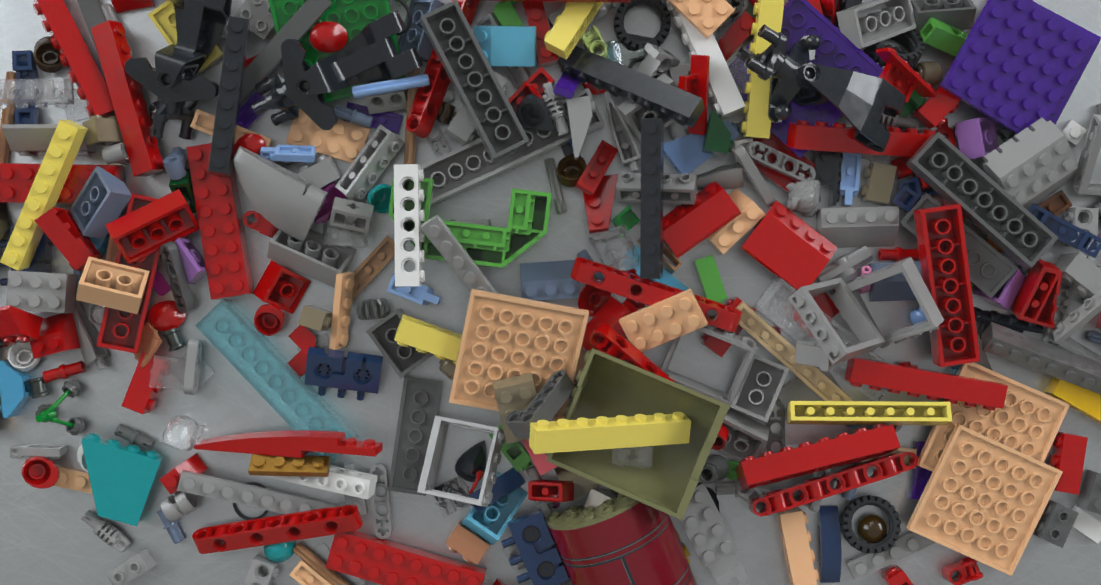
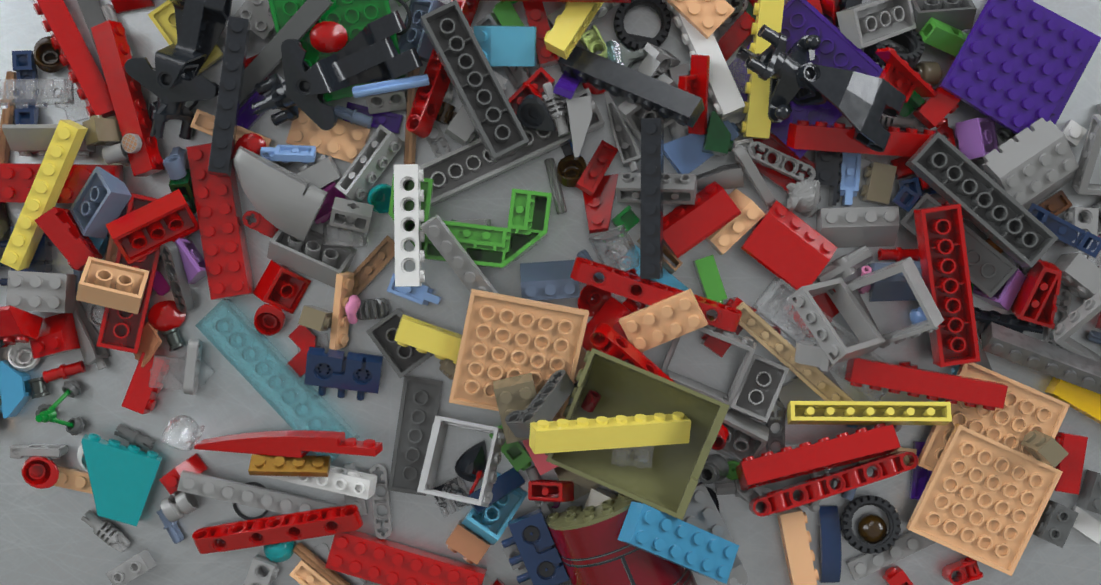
(131, 143): none -> light grey tile
(351, 309): none -> bright pink arm
(591, 401): none -> dark red hinge
(678, 542): none -> dark azure brick
(1044, 448): none -> dark tan brick

